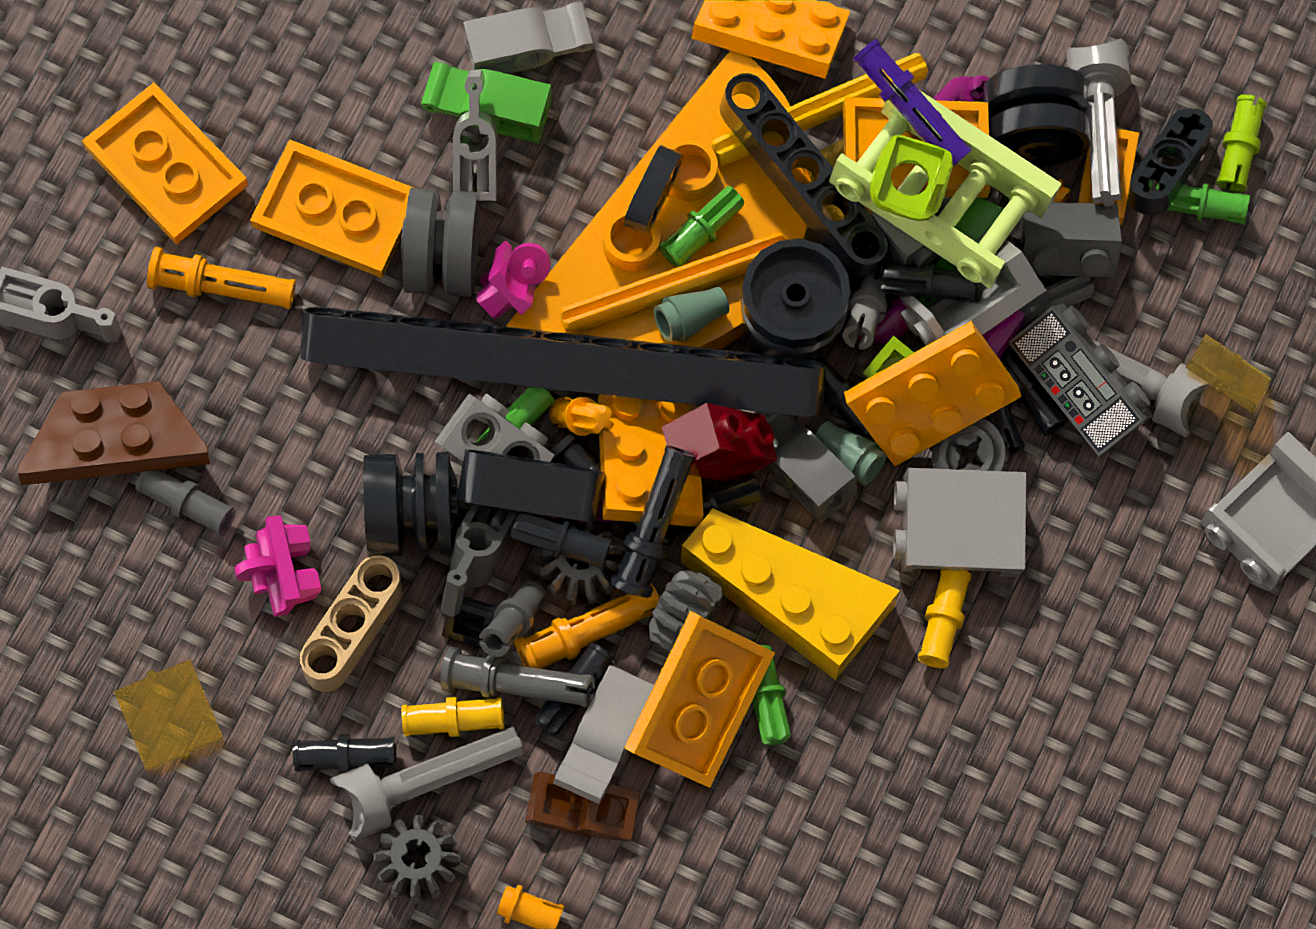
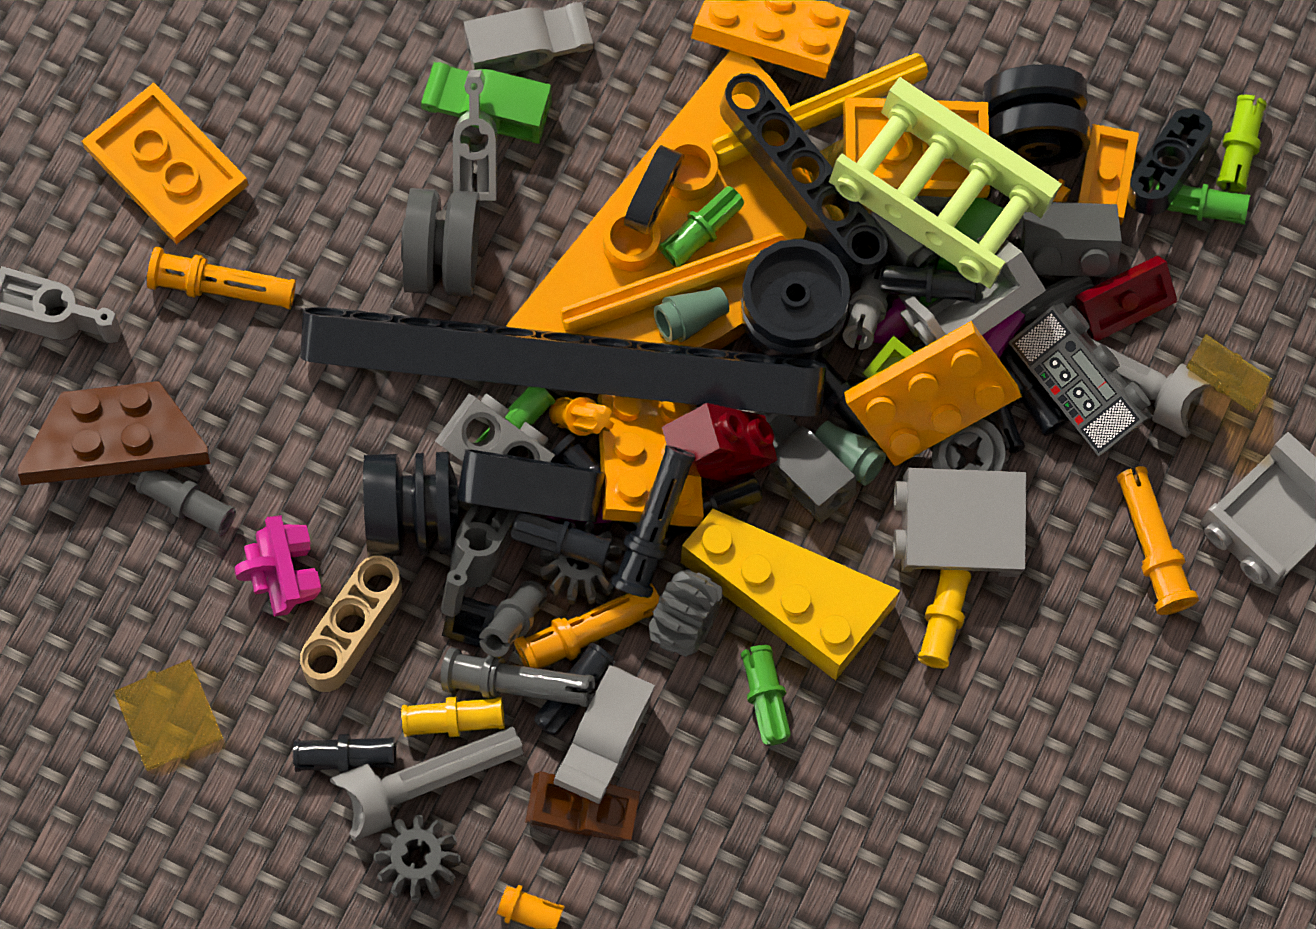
(333, 208): light orange plate -> none
(513, 278): dark pink hips -> none
(699, 700): light orange plate -> none
(872, 61): dark purple pin -> none
(933, 160): lime piece -> none
(963, 89): magenta arm -> none
(1107, 76): light grey piece -> none
(1127, 298): none -> dark red plate
(1161, 561): none -> light orange pin

